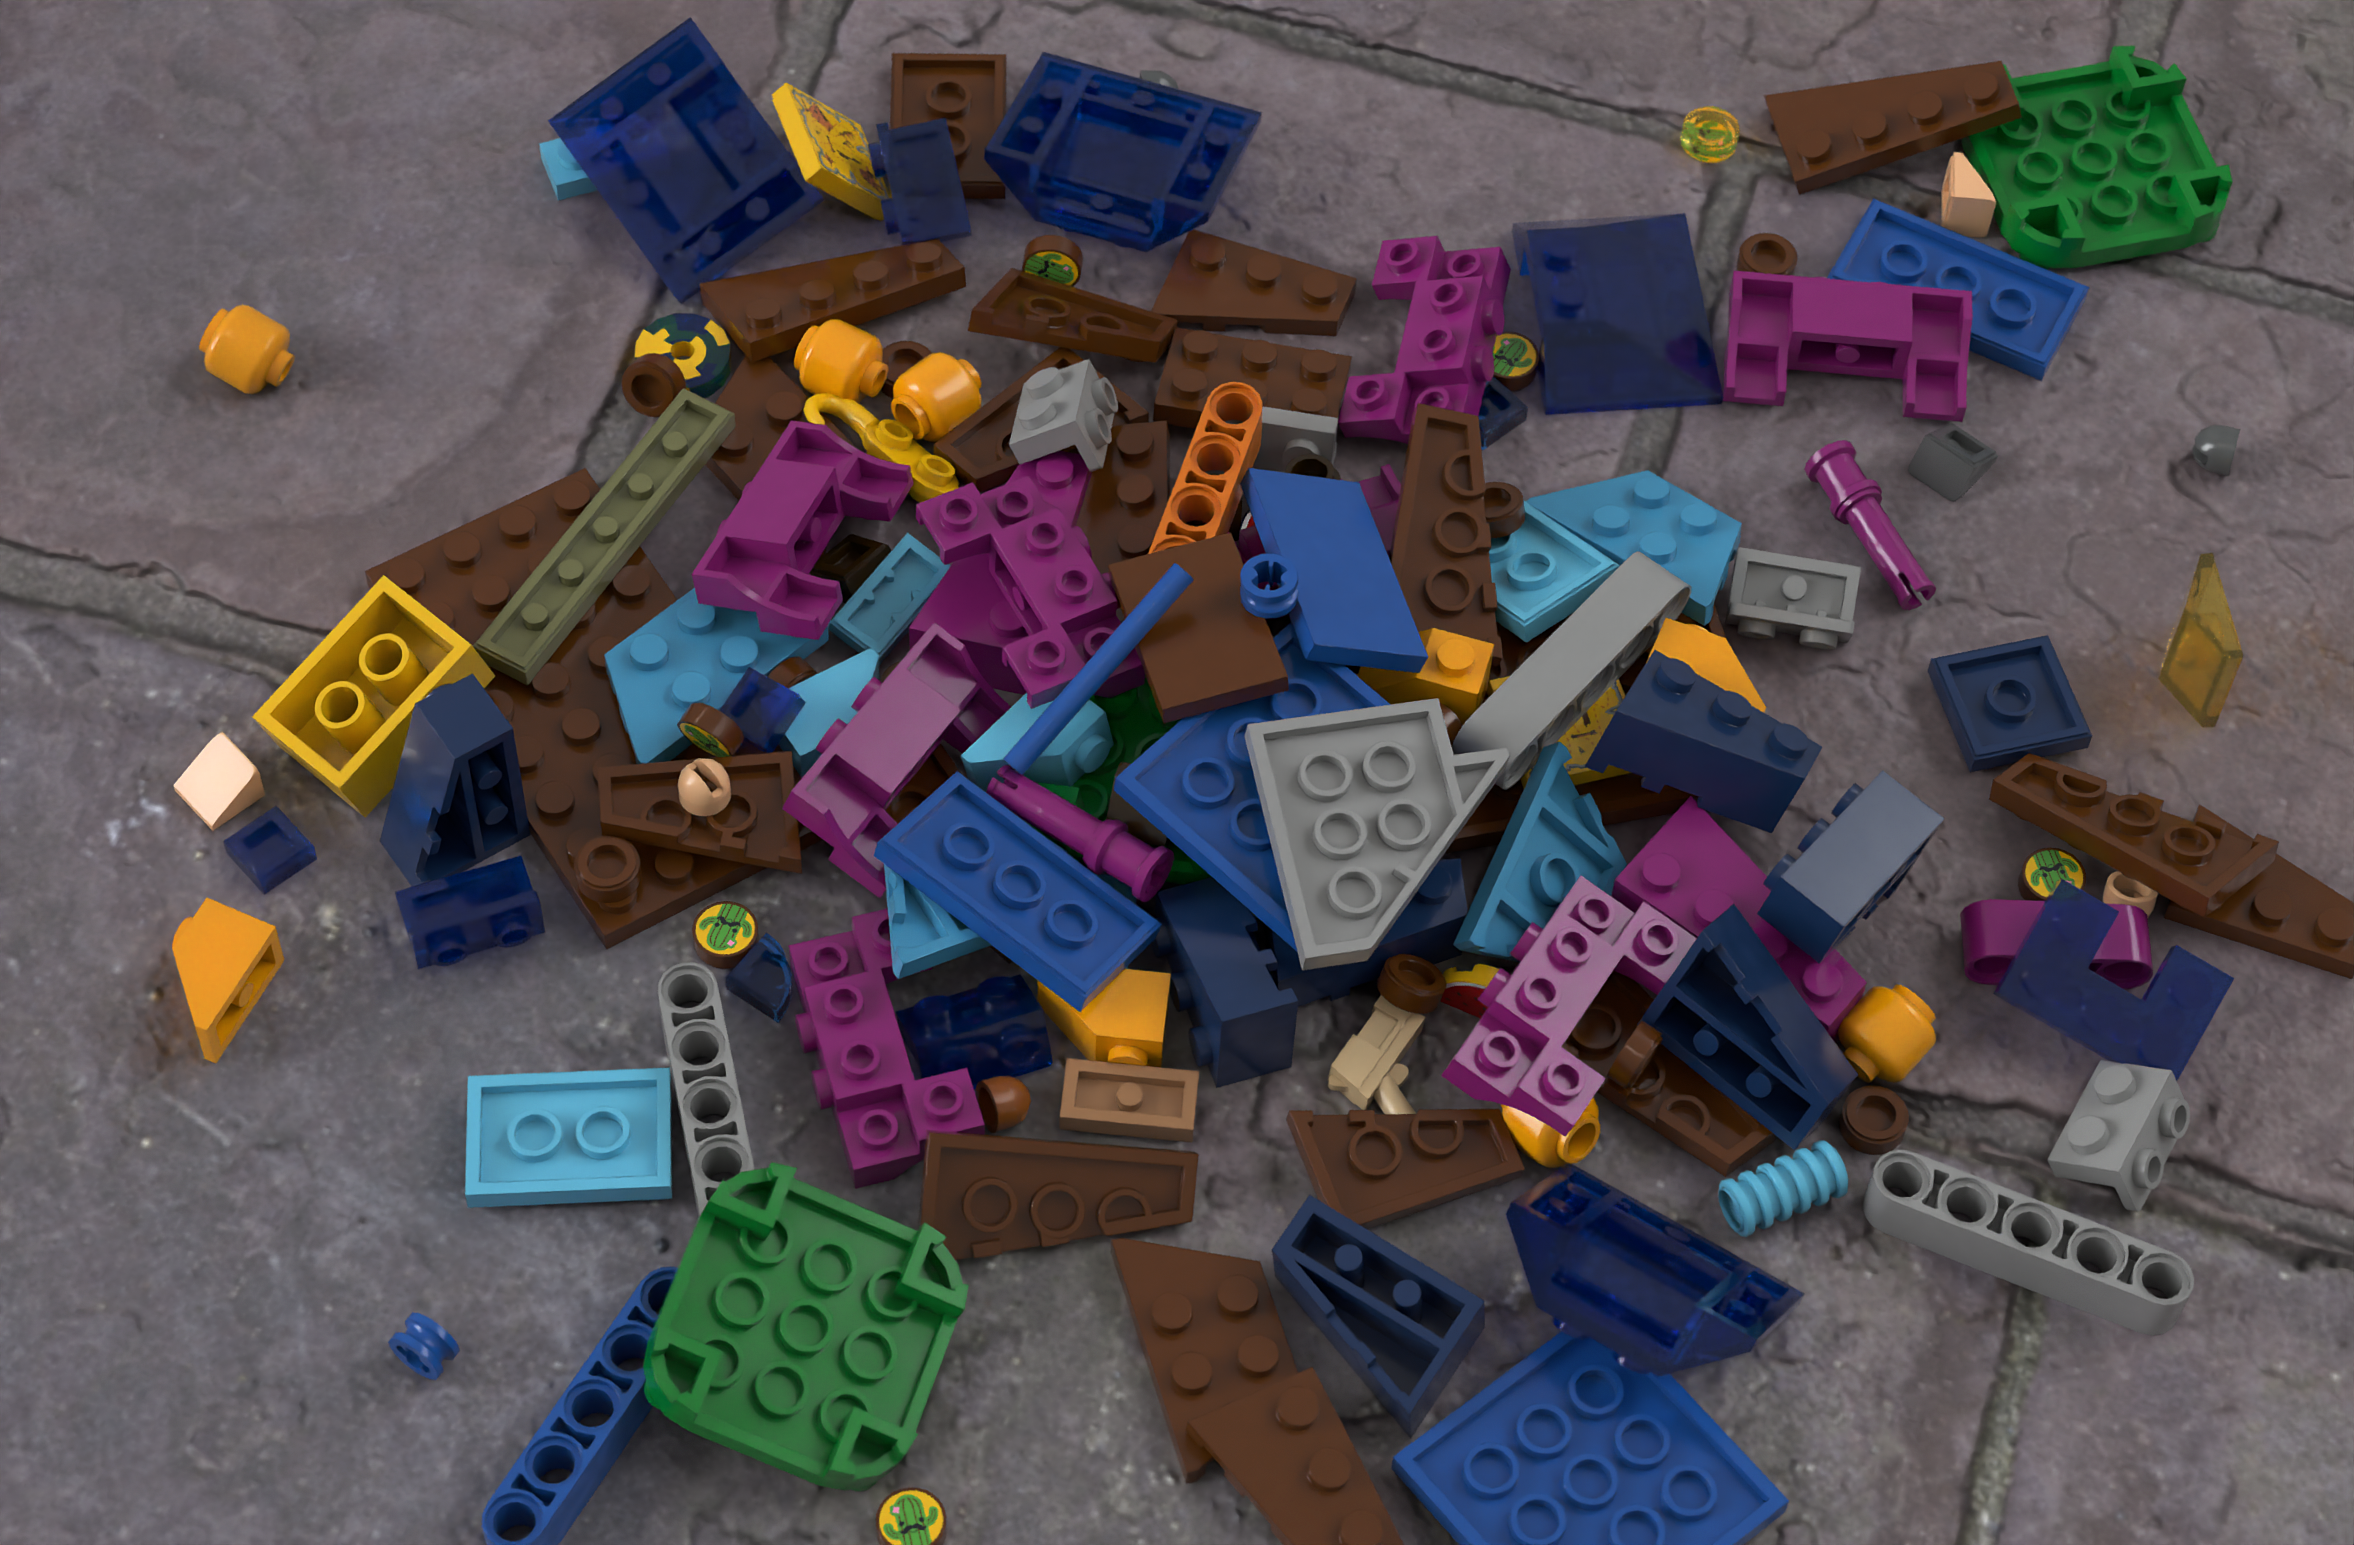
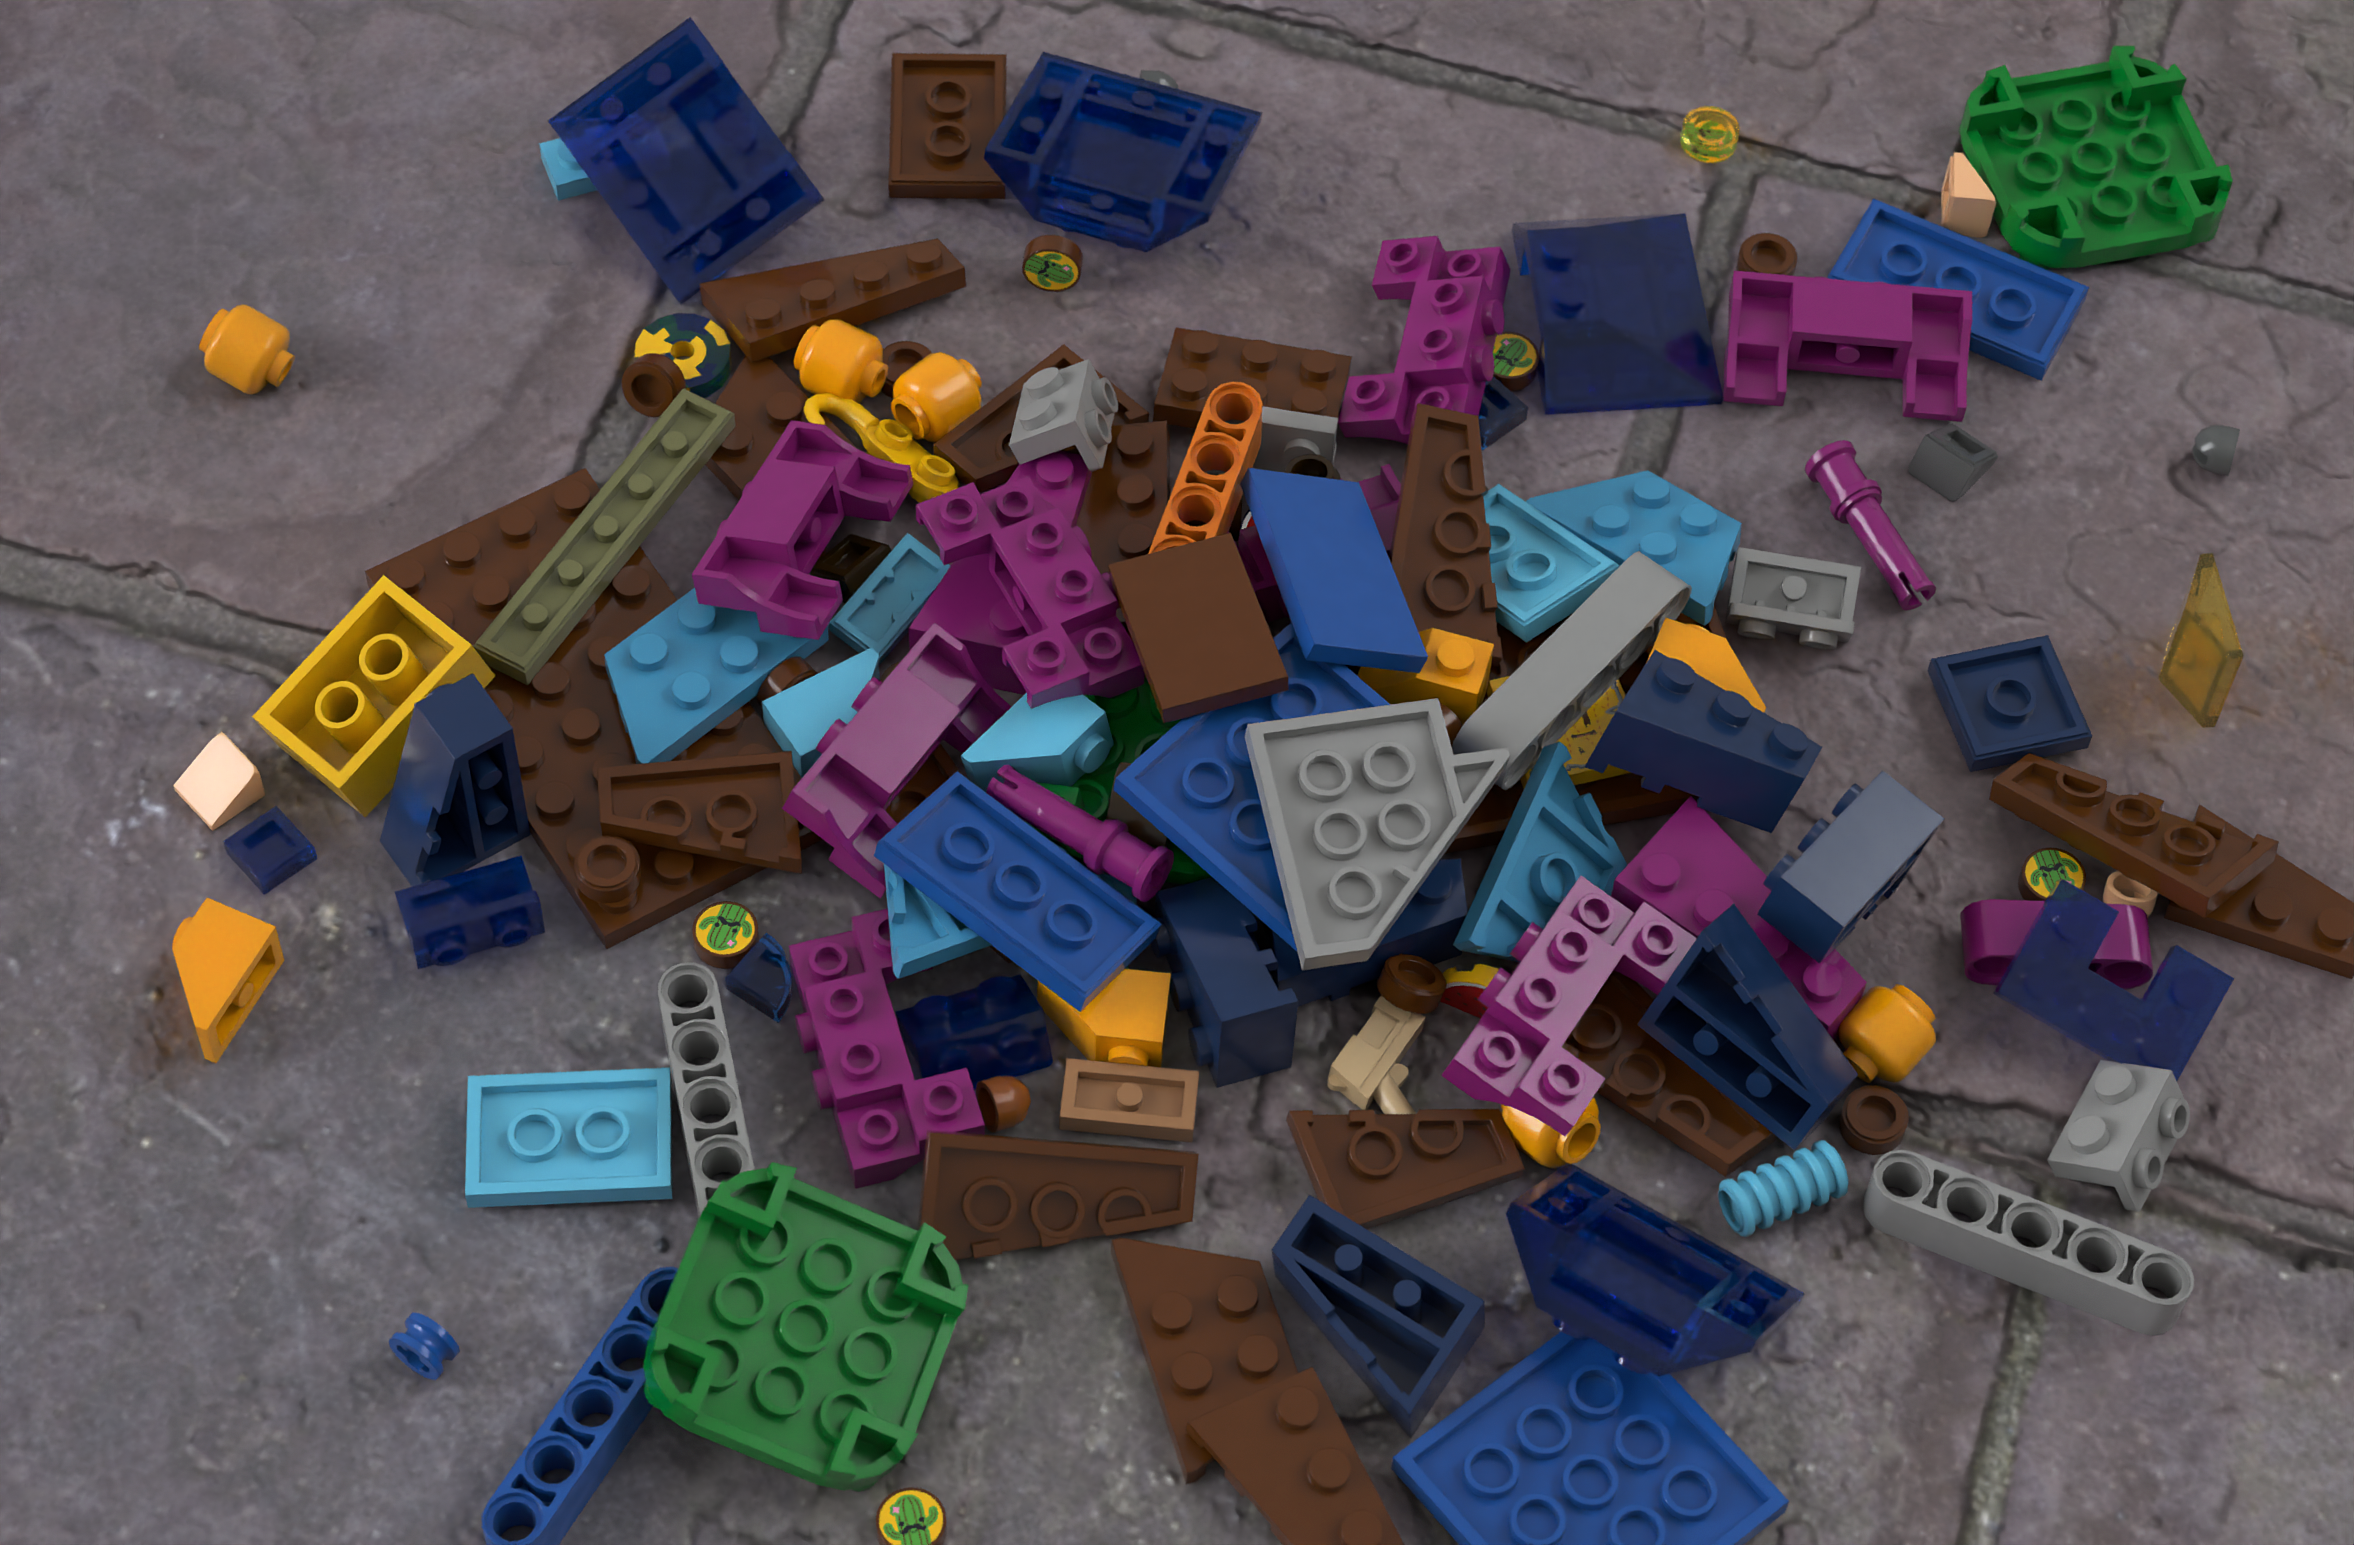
(694, 792): light nougat hinge -> none
(710, 730): reddish brown tile -> none
(762, 709): clear blue tile -> none
(830, 150): yellow tile -> none
(921, 182): clear blue bracket -> none
(1072, 318): reddish brown wing -> none
(1098, 669): blue bar -> none
(1242, 285): reddish brown wing -> none
(1269, 569): blue bush -> none
(1503, 508): reddish brown tile -> none
(1635, 1055): reddish brown tile -> none
(1875, 122): reddish brown wing -> none

